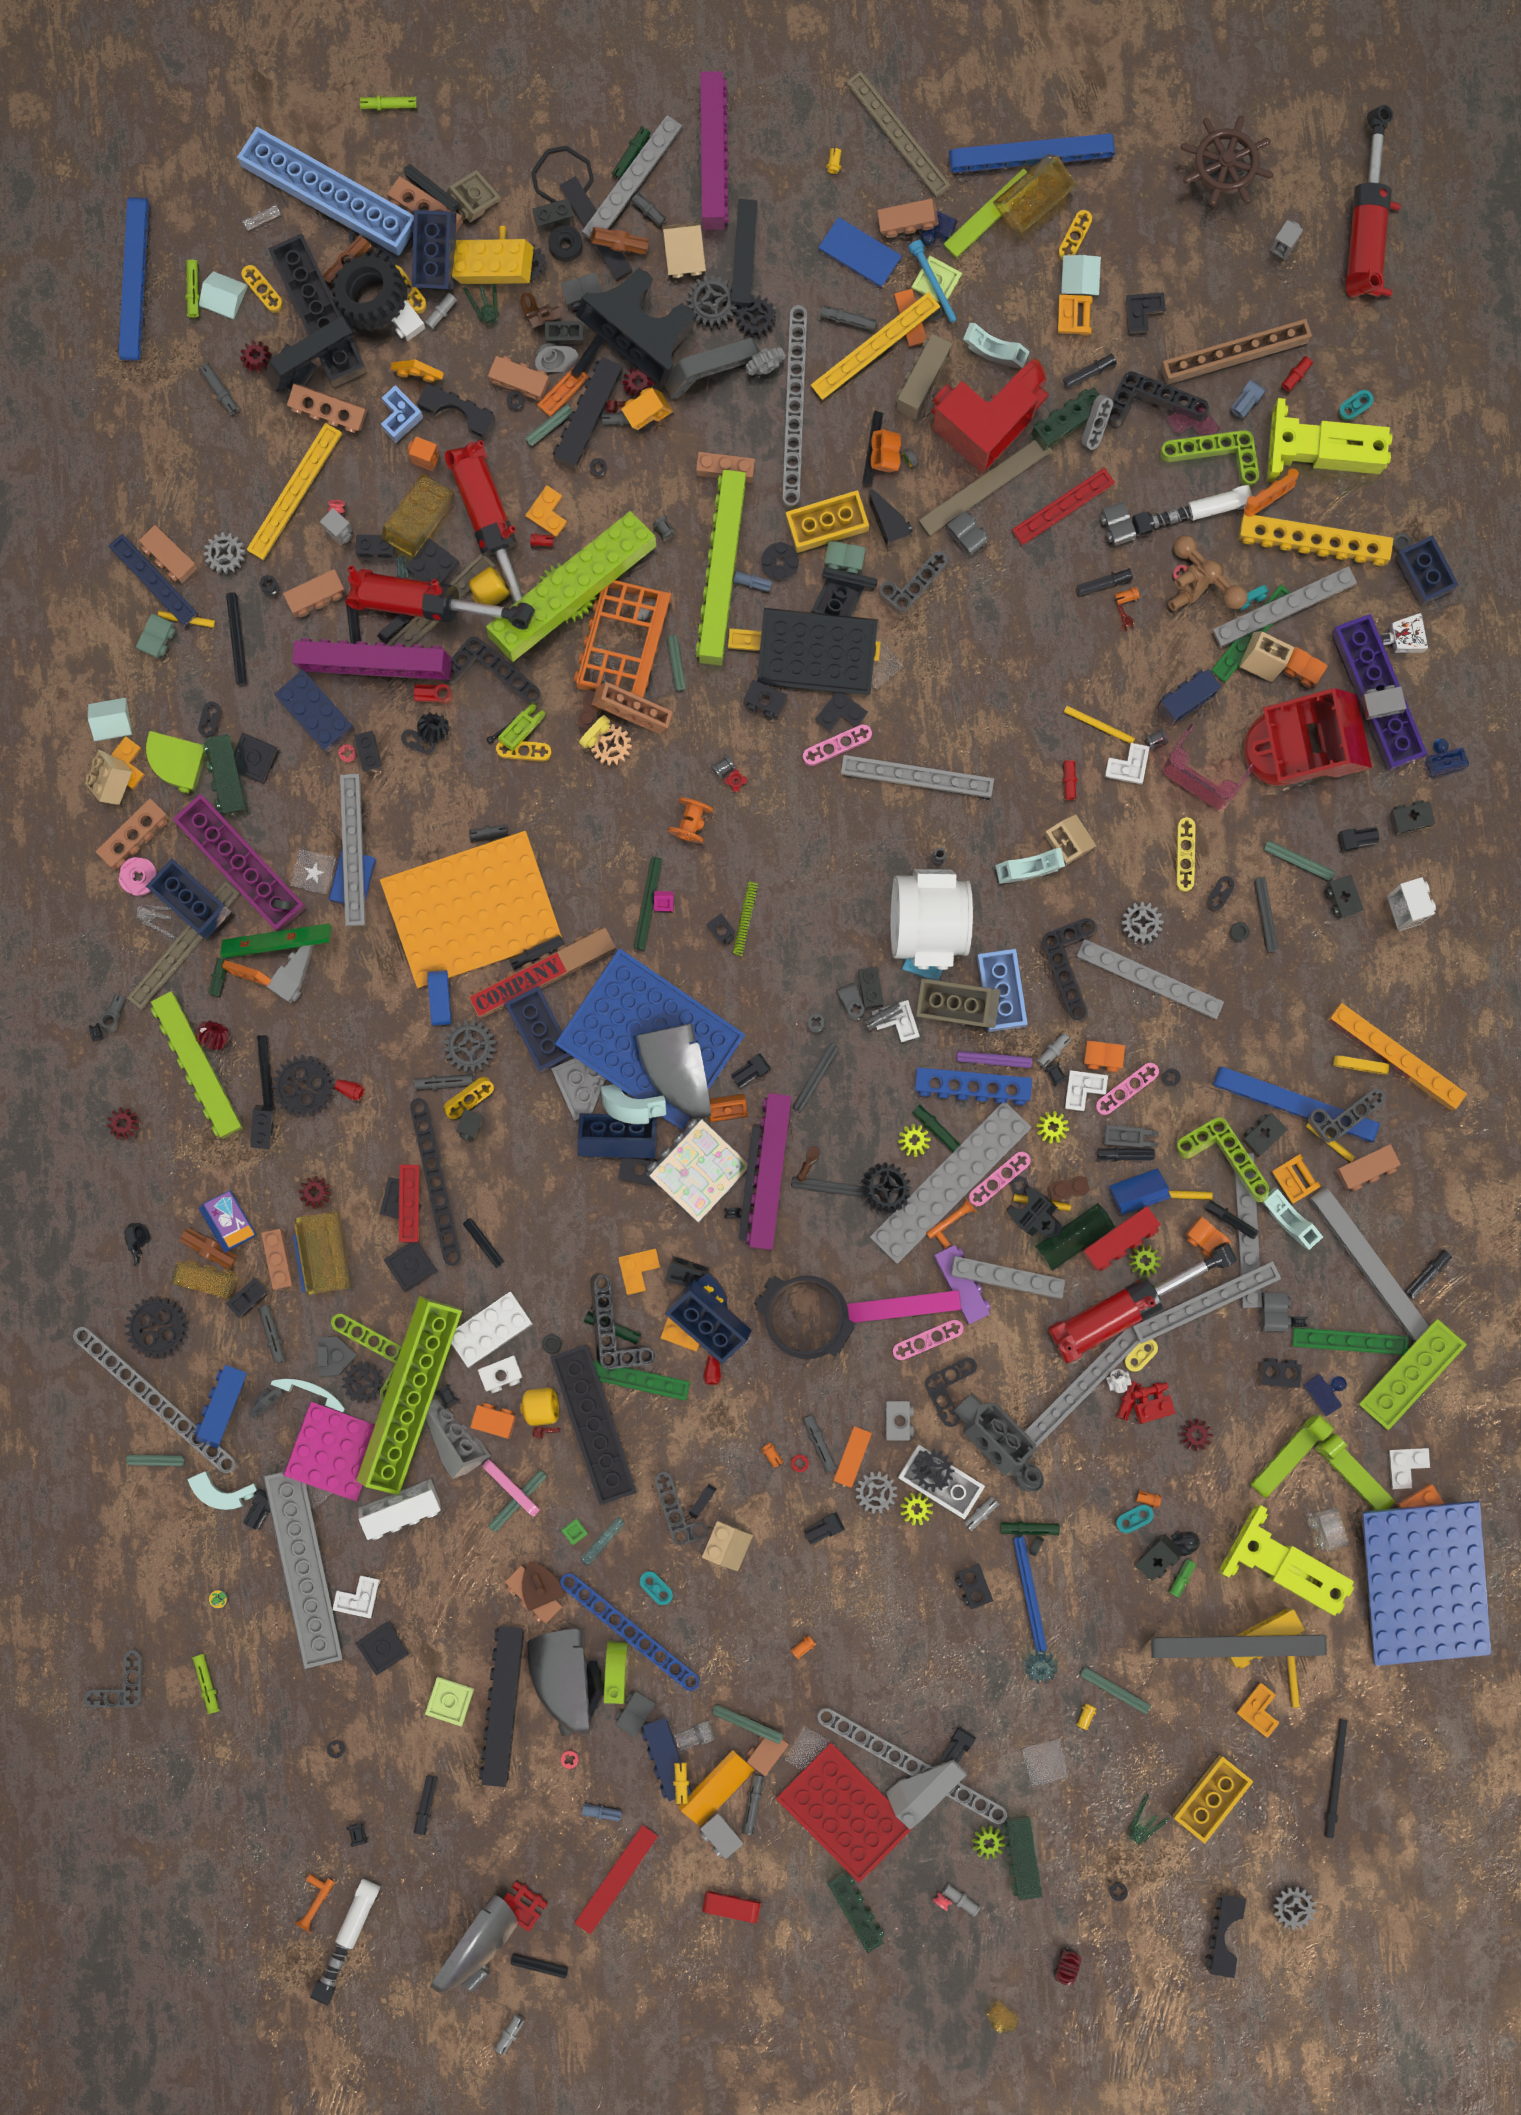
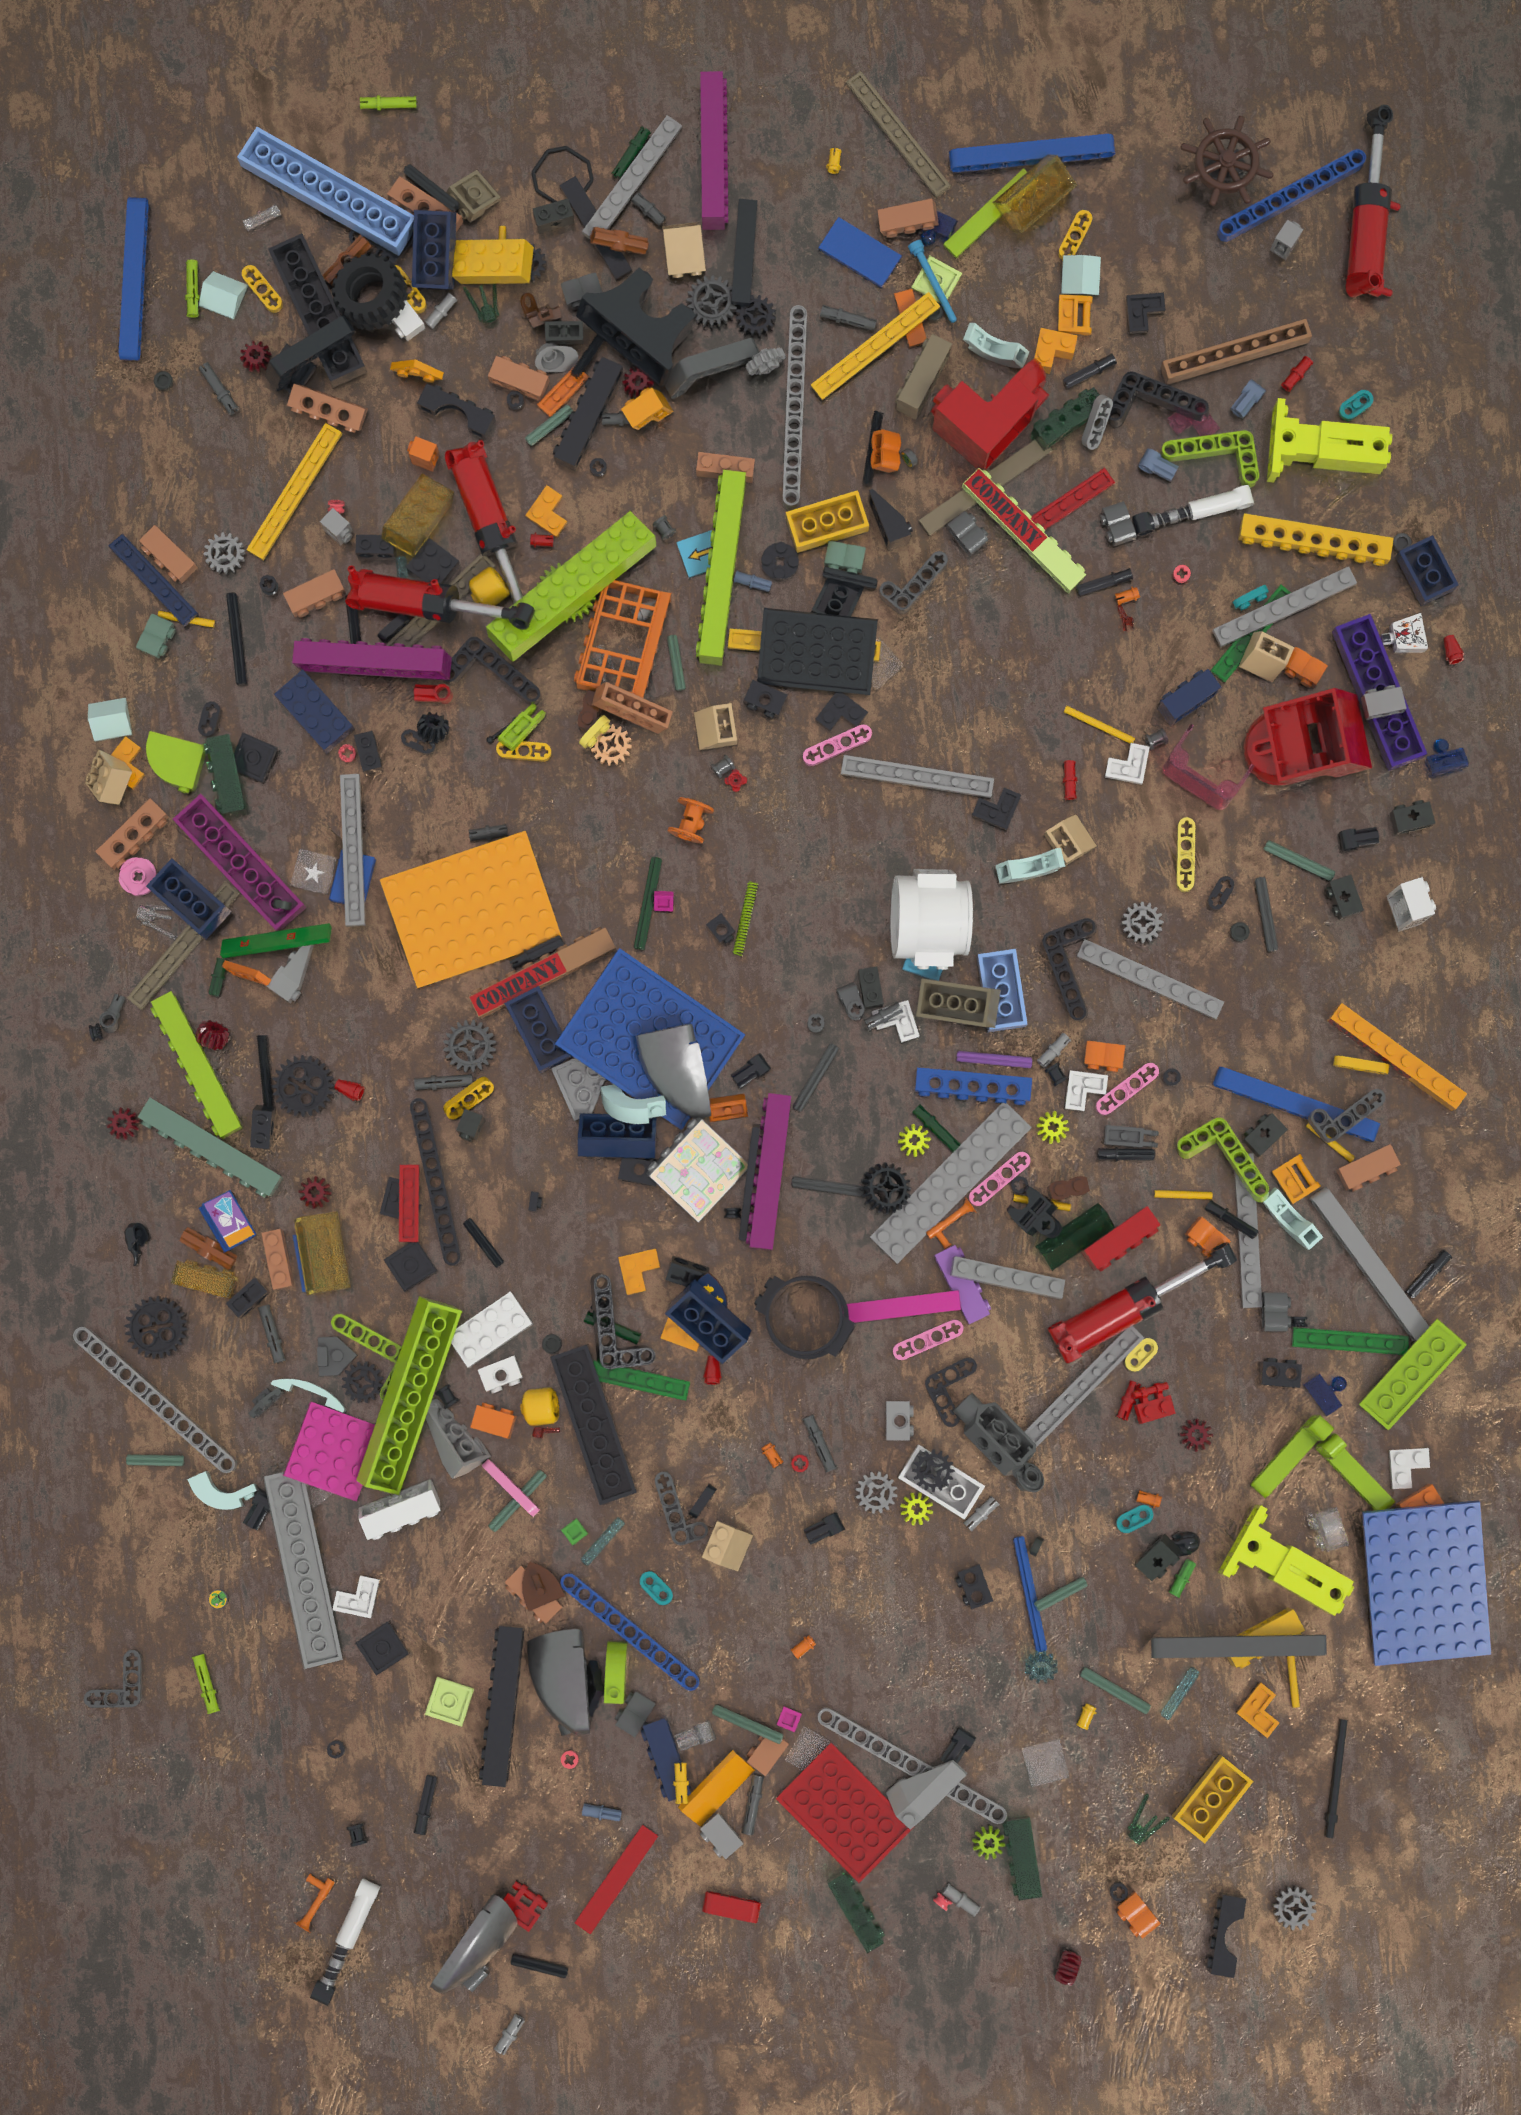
(163, 381): none -> pearl dark grey tile
(210, 1147): none -> sand green brick
(221, 1406): blue brick -> none
(403, 417): light blue brick -> none
(439, 997): blue beam -> none
(535, 1202): none -> black plate
(565, 254): black tyre -> none
(613, 404): clear red hand -> none
(695, 553): none -> medium azure tile
(715, 727): none -> tan slope
(789, 1719): none -> dark pink plate
(811, 1156): reddish brown piece -> none
(852, 1456): orange tile -> none
(939, 860): dark grey pin -> none
(999, 814): none -> black plate
(1003, 2018): clear yellow brick -> none
(1020, 1528): dark green pin -> none
(1024, 530): none -> brick
(1052, 345): none -> light orange brick
(1060, 1594): none -> sand green axle
(1119, 1381): white gear -> none
(1138, 1915): none -> orange brick
(1140, 1191): blue piece -> none
(1141, 1266): lime gear -> none
(1154, 463): none -> sand blue piece
(1180, 1693): none -> clear light blue axle
(1198, 578): medium nougat connector -> none
(1206, 1302): light grey plate -> none
(1268, 496): orange plate -> none
(1297, 189): none -> blue beam
(1453, 651): none -> red cone

